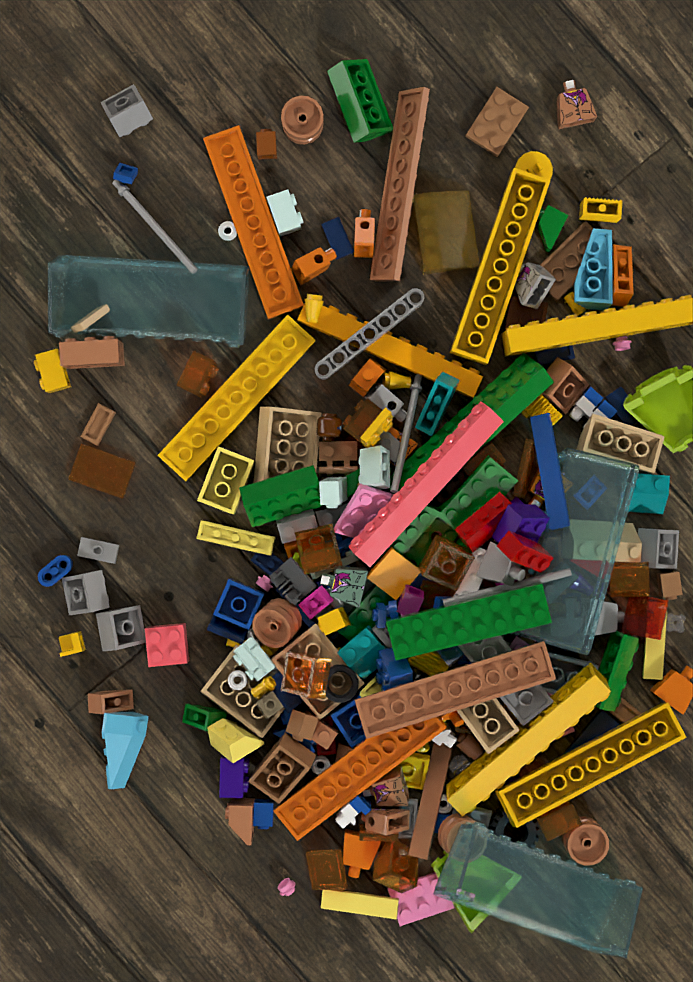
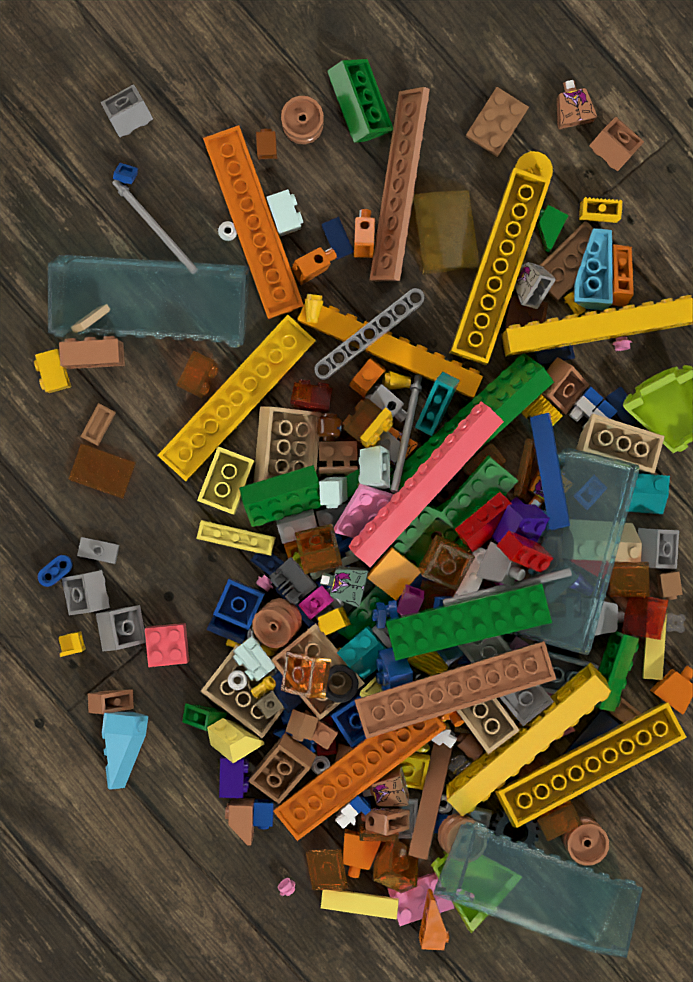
(311, 396): none -> clear red slope
(432, 929): none -> orange slope
(616, 144): none -> nougat slope

